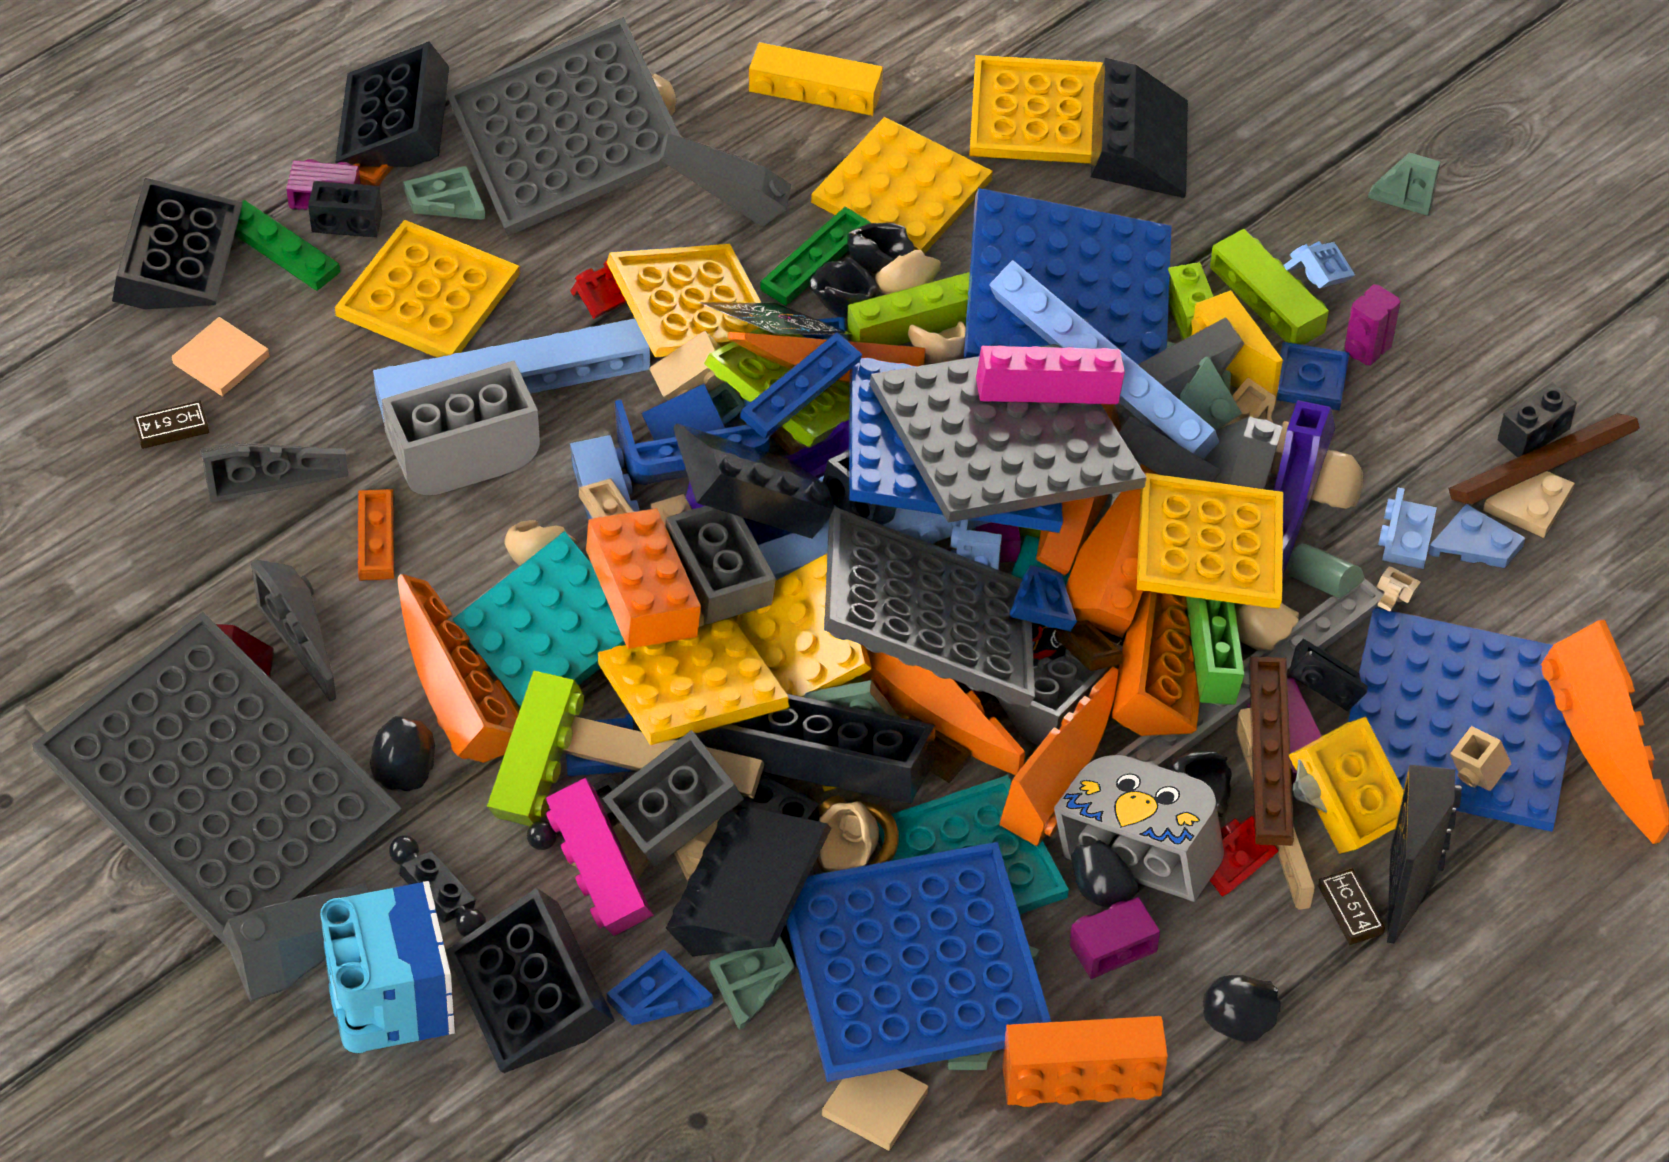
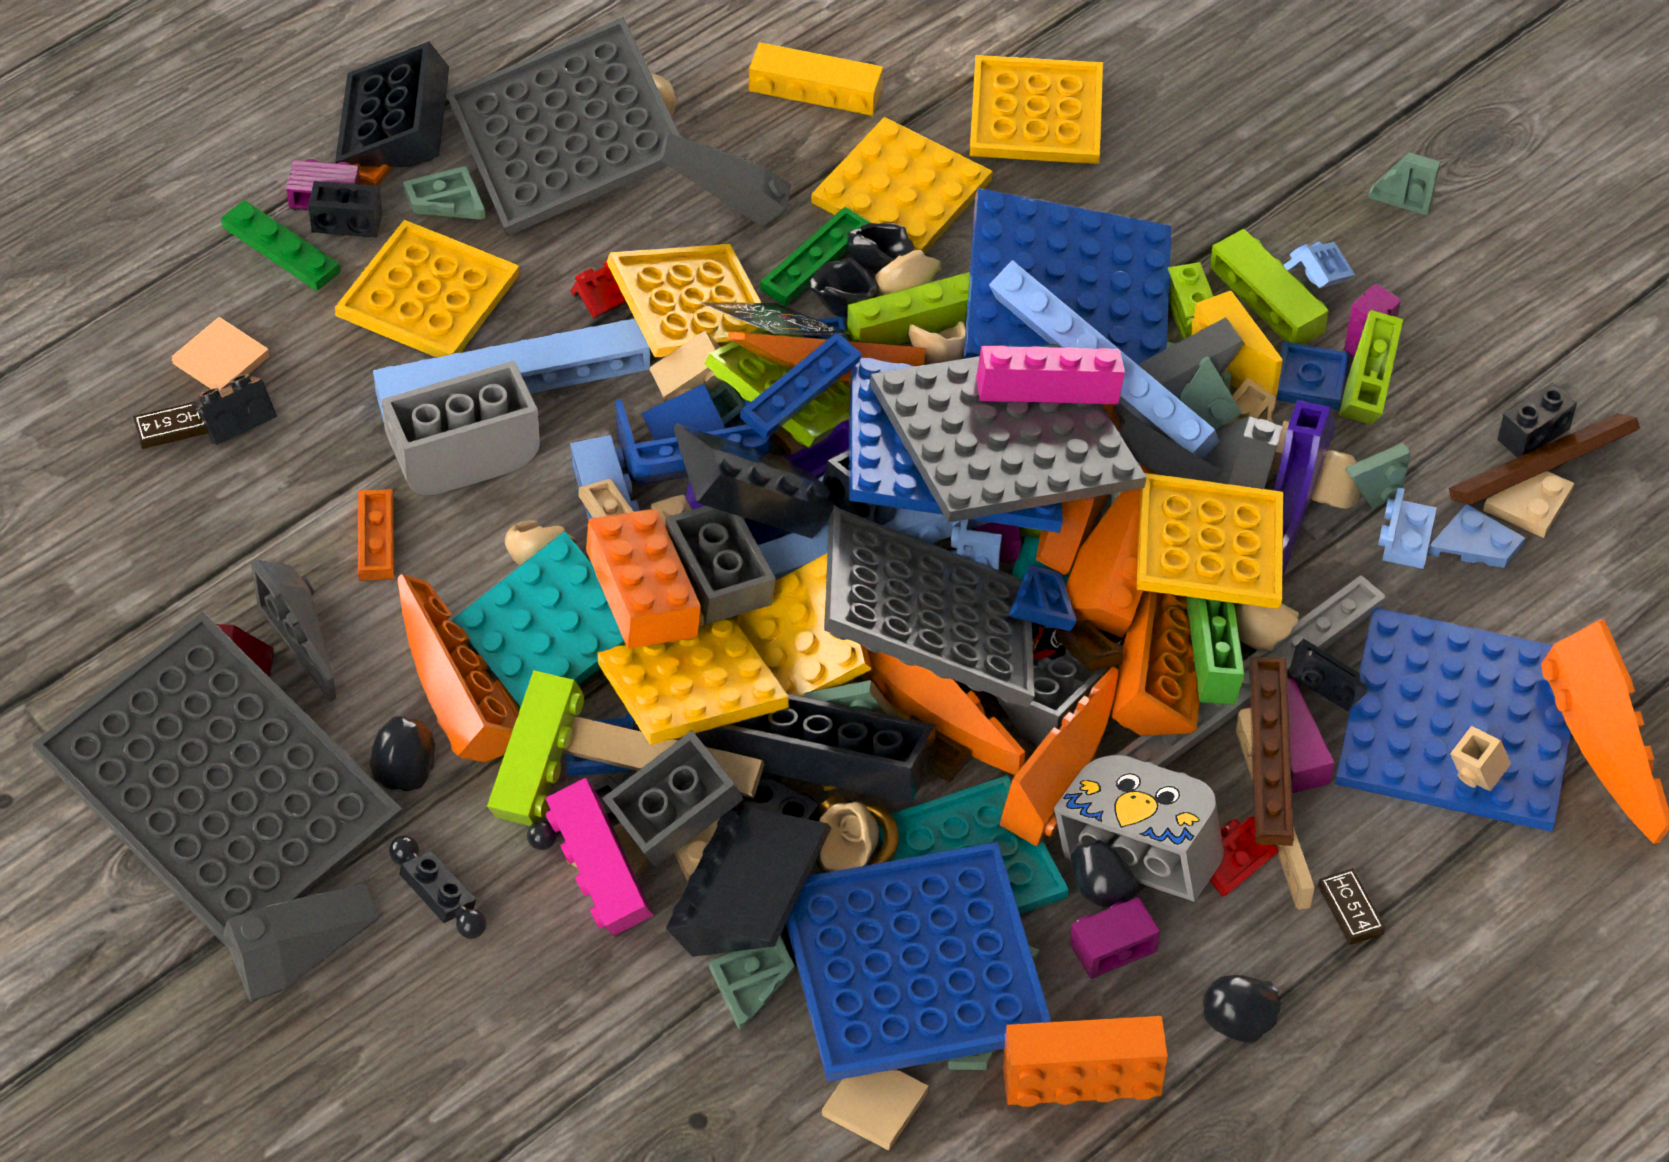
(176, 248): black slope -> none
(235, 408): none -> black bracket
(257, 468): dark grey wedge -> none
(387, 968): medium azure piece -> none
(529, 983): black slope -> none
(658, 991): blue wing -> none
(1138, 130): black slope -> none
(1210, 769): black hair -> none
(1324, 570): sand green brick -> none
(1349, 784): yellow piece -> none
(1371, 368): none -> lime slope
(1381, 474): none -> sand green wing
(1396, 588): tan plate -> none
(1420, 841): black slope -> none

